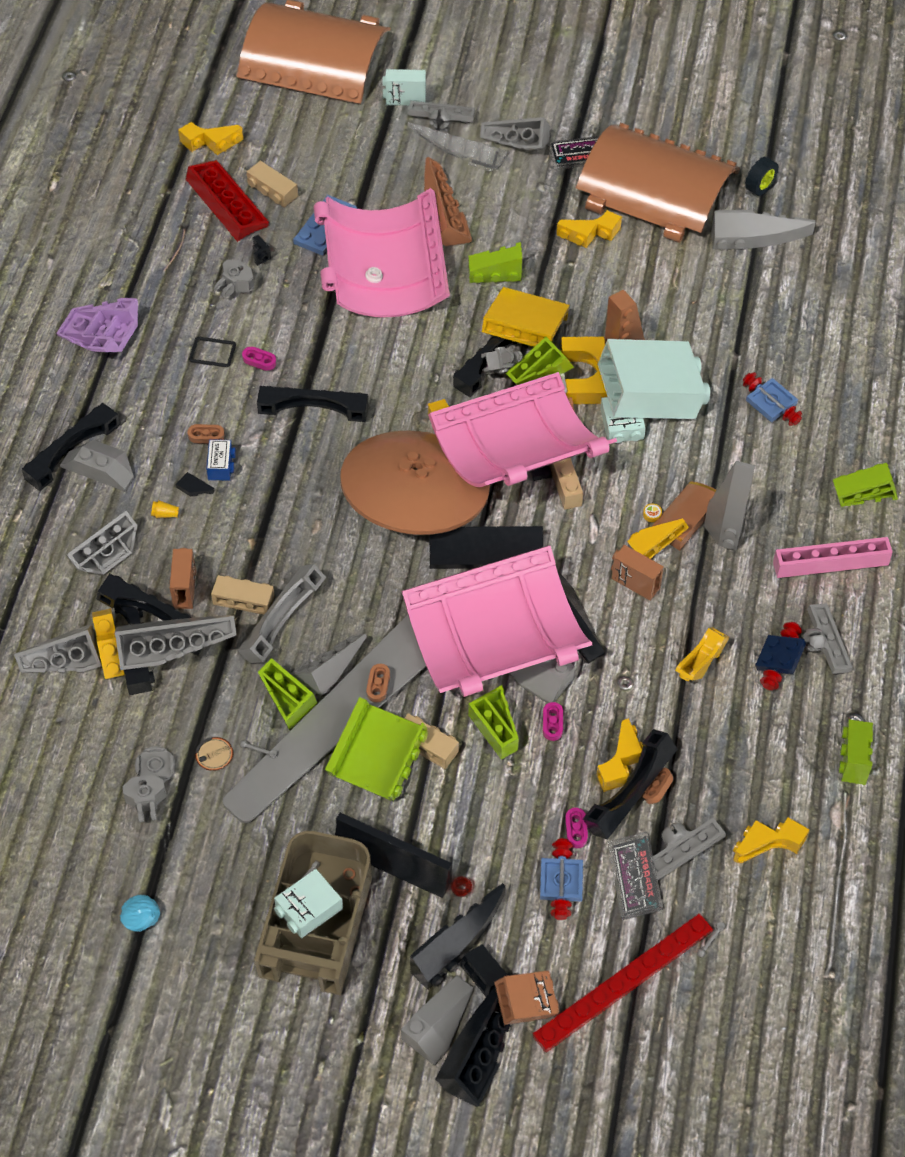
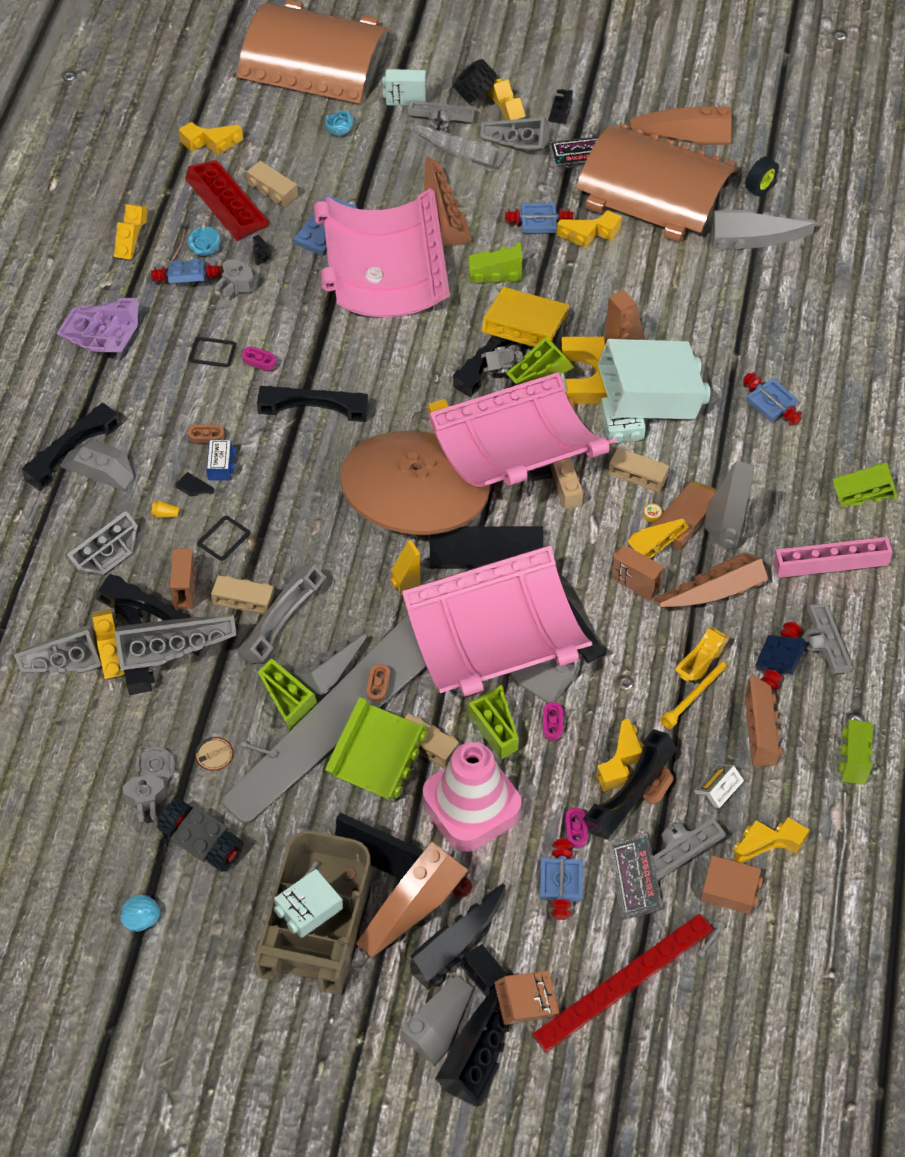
(129, 230): none -> yellow arch
(186, 271): none -> medium blue plate
(200, 834): none -> plate
(204, 241): none -> medium azure hair
(233, 547): none -> black piece
(339, 123): none -> medium azure hair
(406, 569): none -> yellow slope
(415, 896): none -> nougat wedge
(471, 798): none -> bright pink cone
(475, 80): none -> black tyre
(502, 95): none -> yellow arch
(538, 217): none -> medium blue plate
(561, 107): none -> black hinge
(638, 469): none -> tan brick
(670, 718): none -> yellow piece
(693, 124): none -> nougat wedge
(720, 784): none -> white panel
(722, 581): none -> nougat wedge
(732, 885): none -> nougat brick
(761, 723): none -> nougat slope

